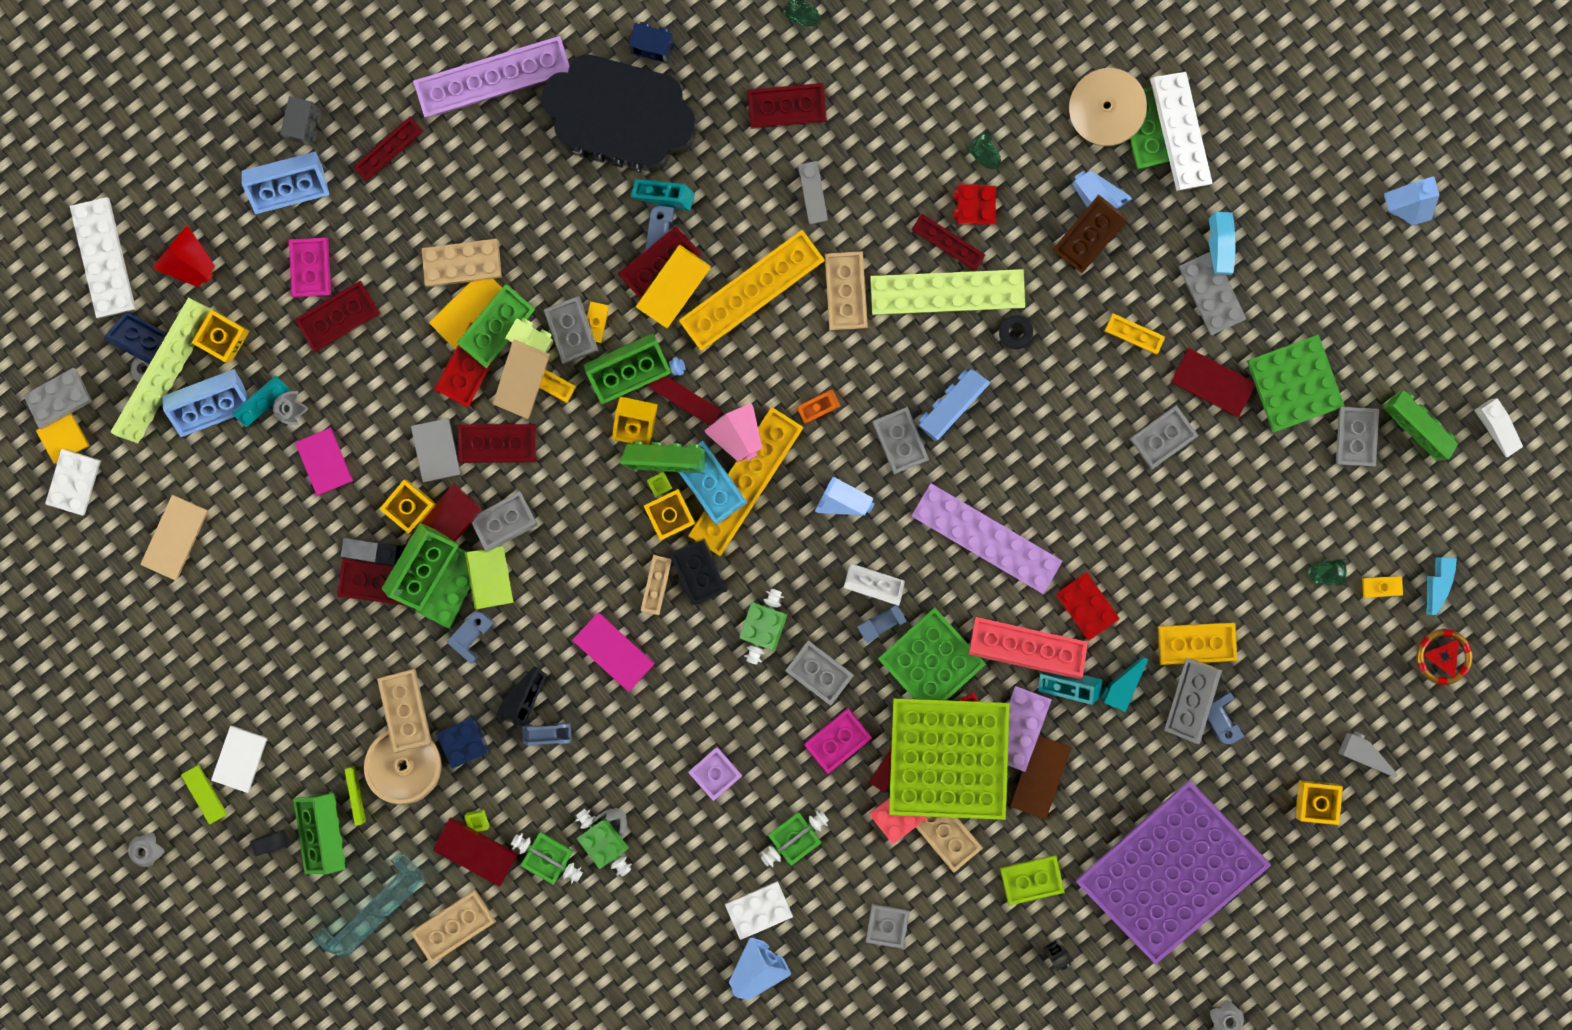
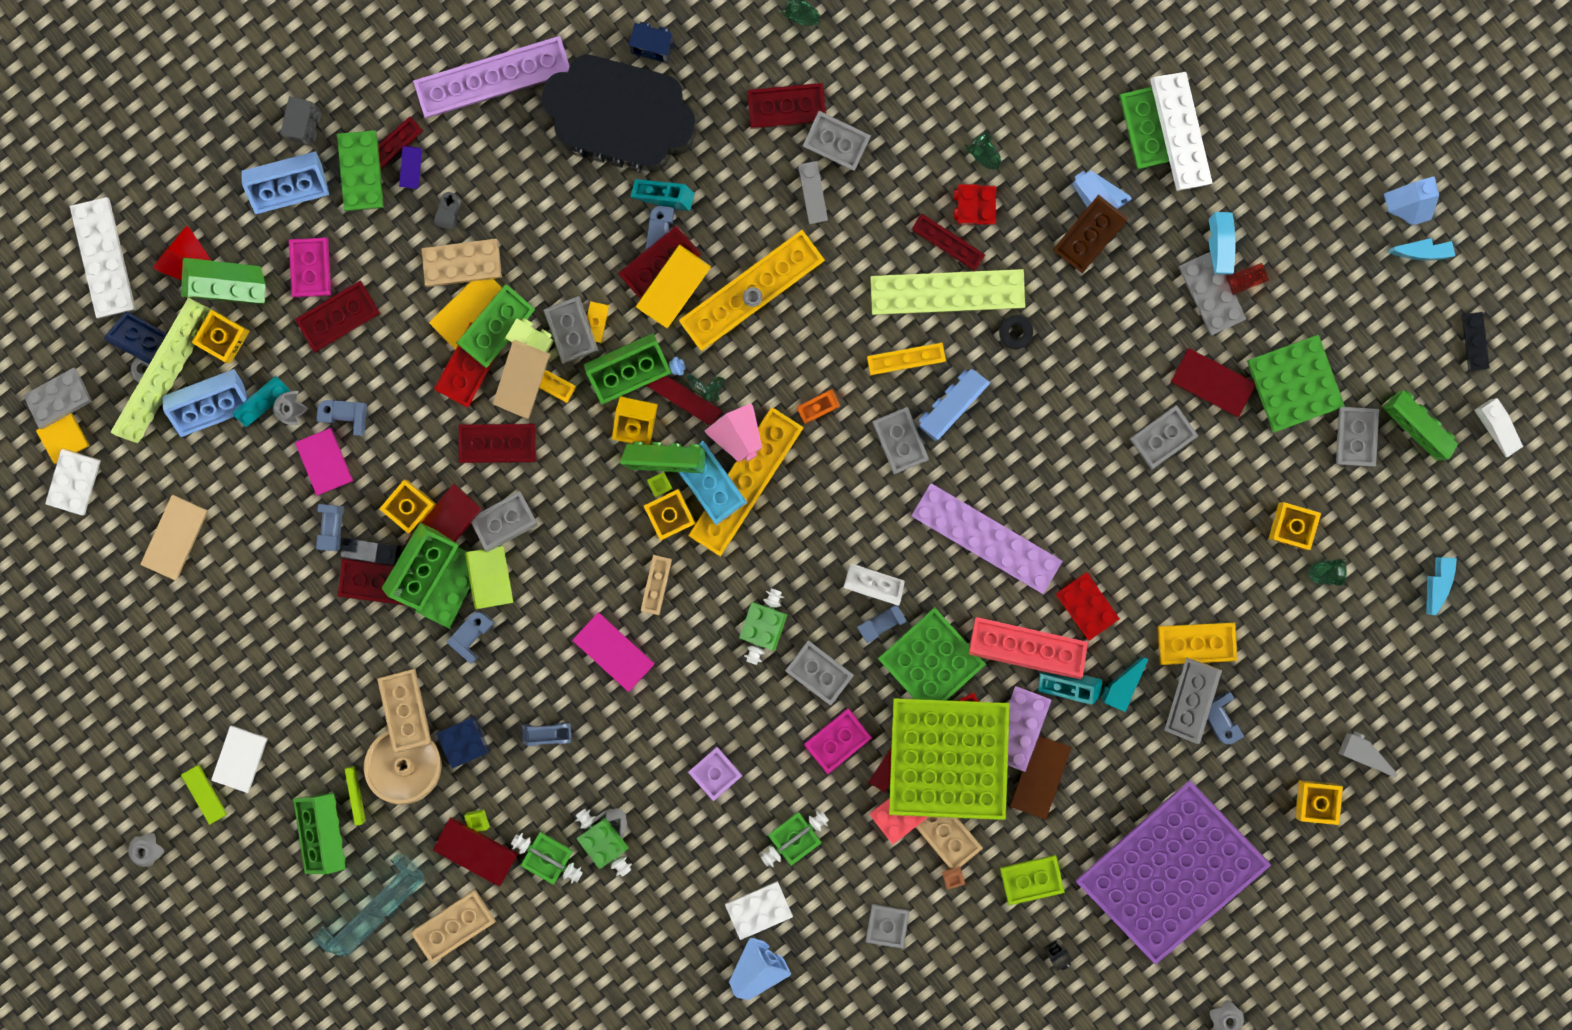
(222, 281): none -> bright green slope
(269, 842): black tyre -> none
(330, 527): none -> sand blue piece
(344, 411): none -> sand blue piece
(360, 170): none -> bright green plate
(410, 167): none -> dark purple slope
(436, 450): light grey tile -> none
(447, 214): none -> dark grey piece
(521, 699): black slope -> none
(698, 571): black plate -> none
(708, 393): none -> clear green piece
(752, 297): none -> light grey plate
(836, 140): none -> light grey plate
(844, 499): light blue slope -> none
(846, 291): tan tile -> none
(906, 359): none -> yellow plate
(953, 878): none -> nougat tile
(1109, 125): tan dish -> none
(1134, 334): yellow plate -> none
(1247, 278): none -> clear red plate
(1294, 526): none -> yellow brick
(1382, 586): yellow plate -> none
(1424, 250): none -> medium azure slope
(1444, 657): piece -> none
(1475, 341): none -> black plate

